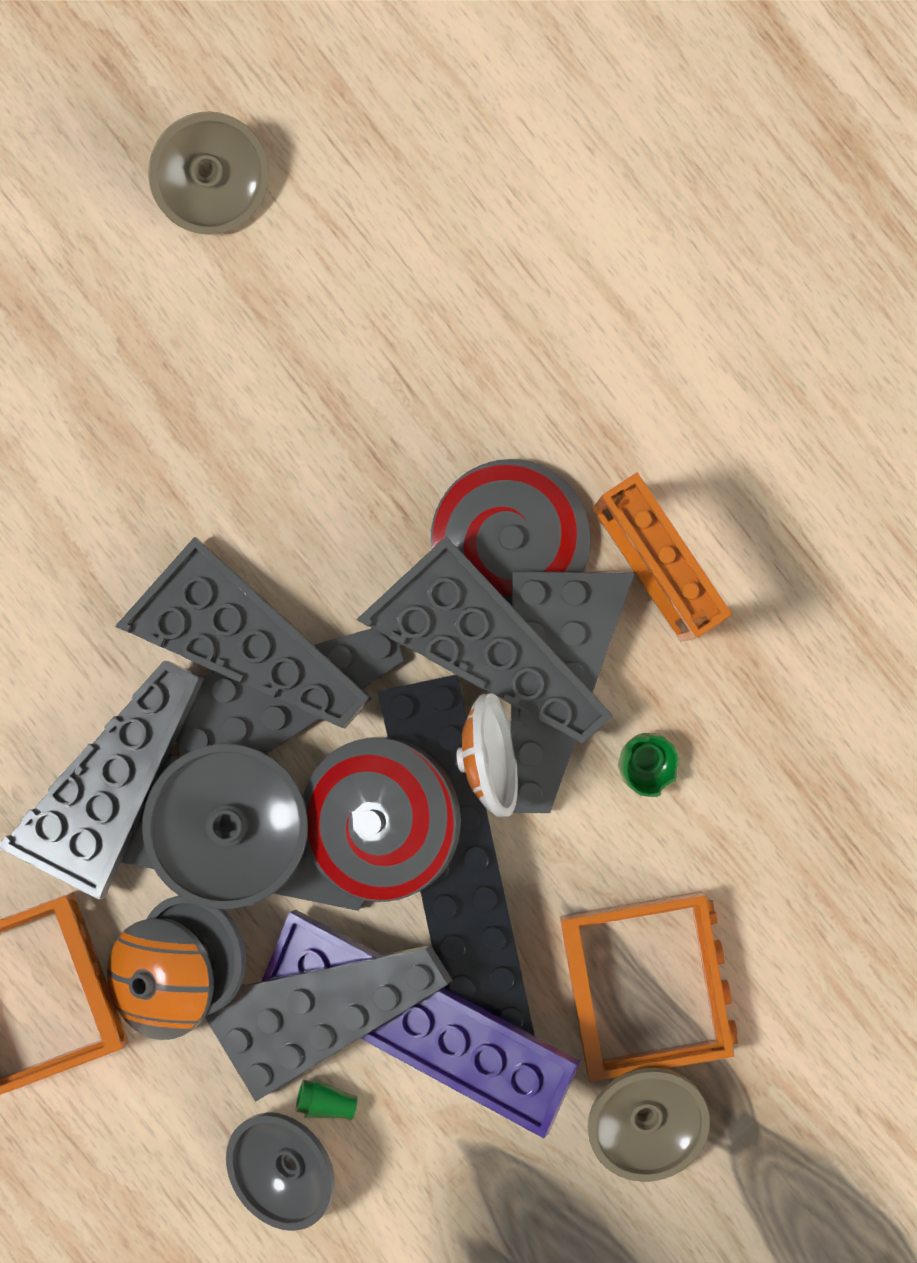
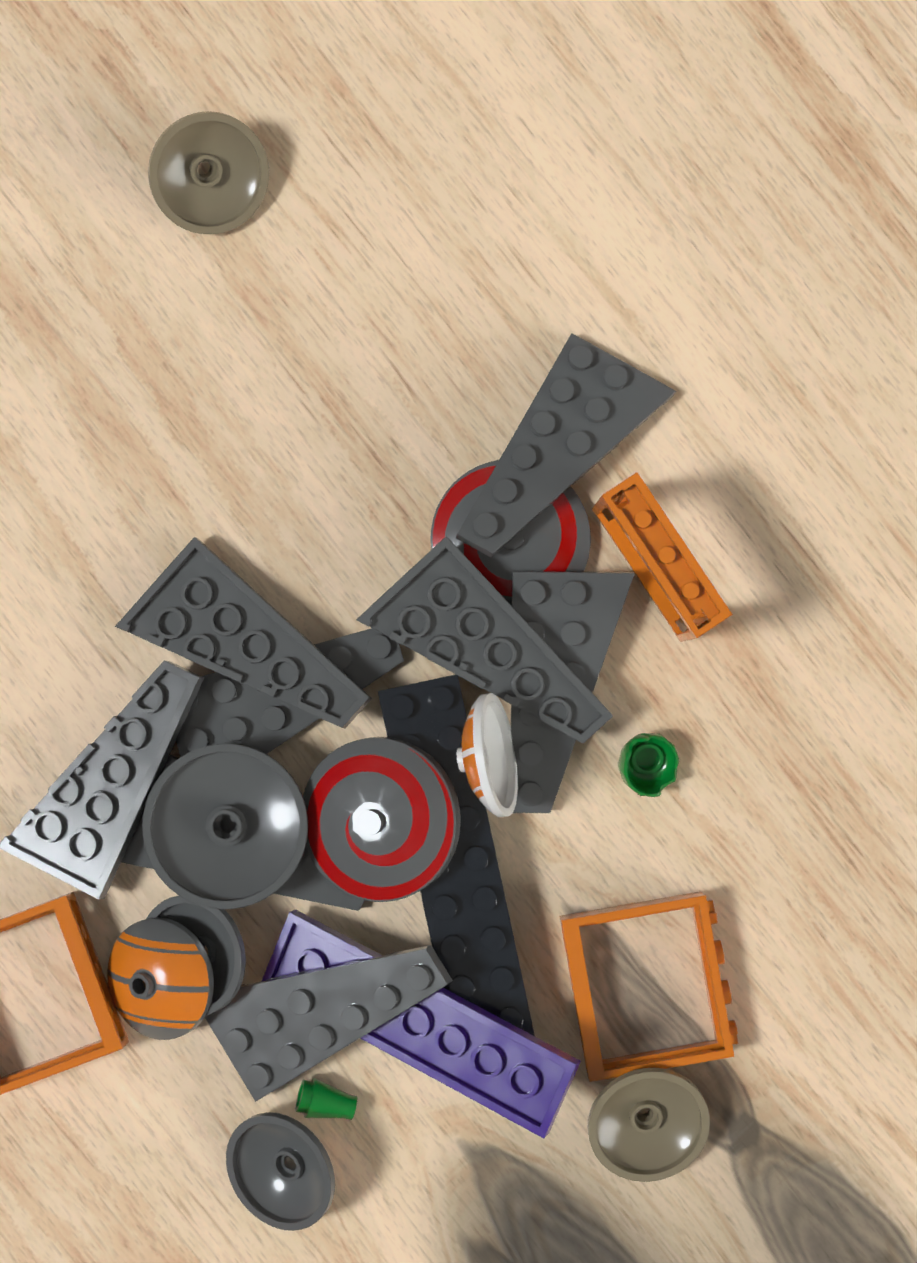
(569, 428): none -> dark grey wing

